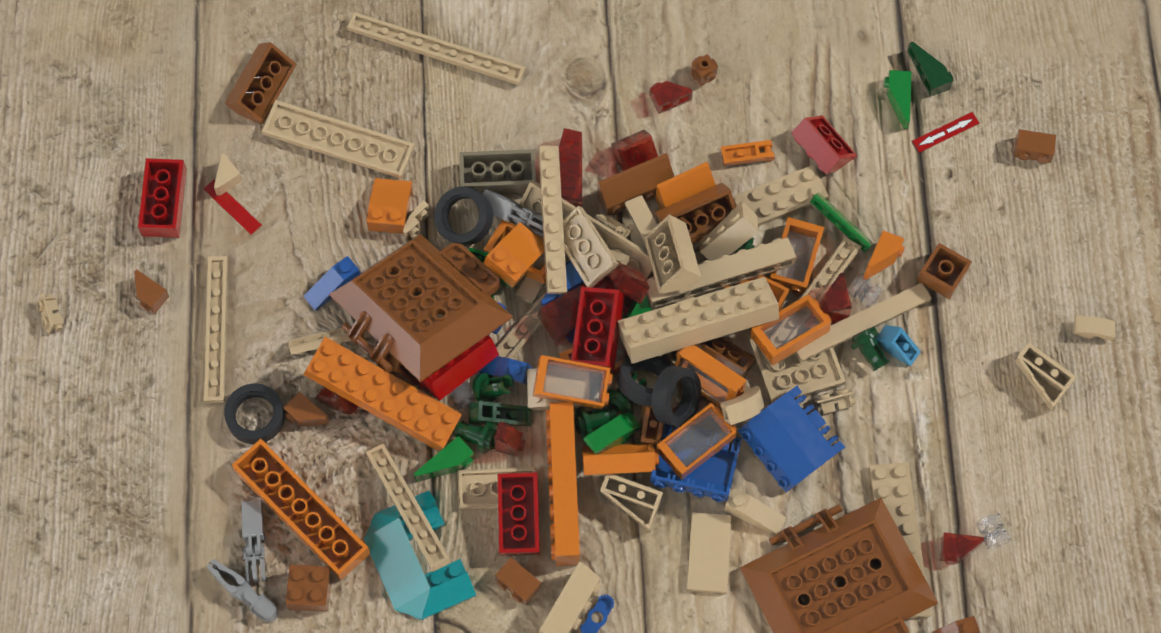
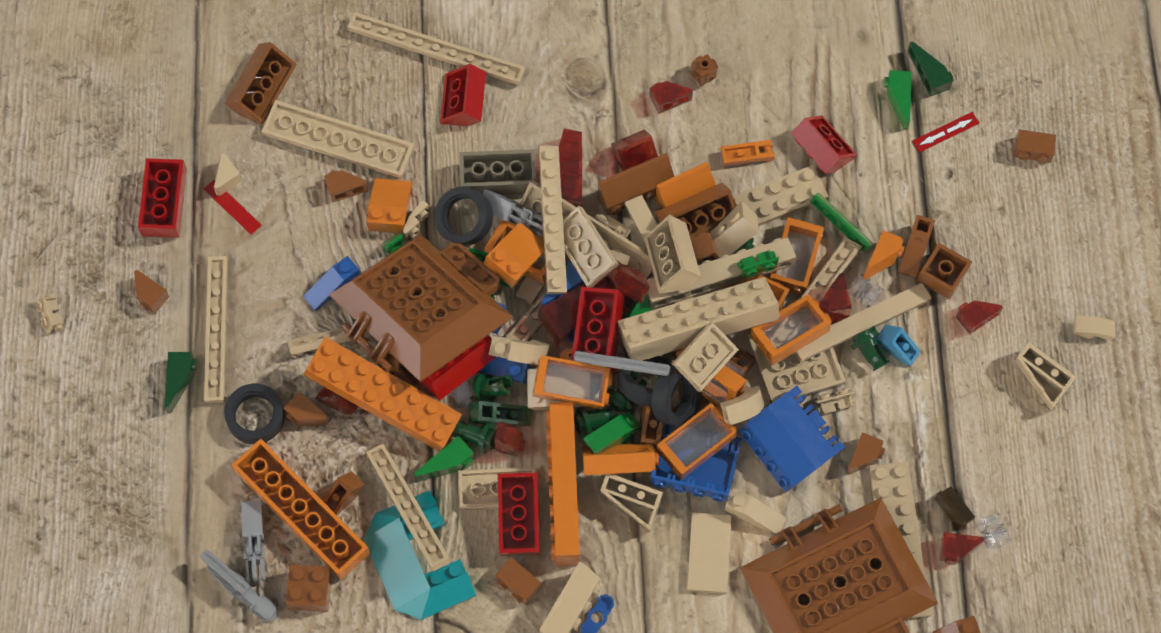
(178, 376): none -> dark green slope
(225, 572): none -> light grey axle
(343, 492): none -> dark orange slope
(344, 185): none -> dark orange slope
(393, 243): none -> green slope
(463, 96): none -> red slope
(517, 350): none -> tan arch
(622, 363): none -> light grey axle
(705, 247): none -> dark orange slope
(705, 356): none -> tan tile
(766, 262): none -> green hinge
(866, 453): none -> dark orange slope
(916, 246): none -> dark orange slope
(954, 507): none -> dark brown panel
(977, 314): none -> clear red slope

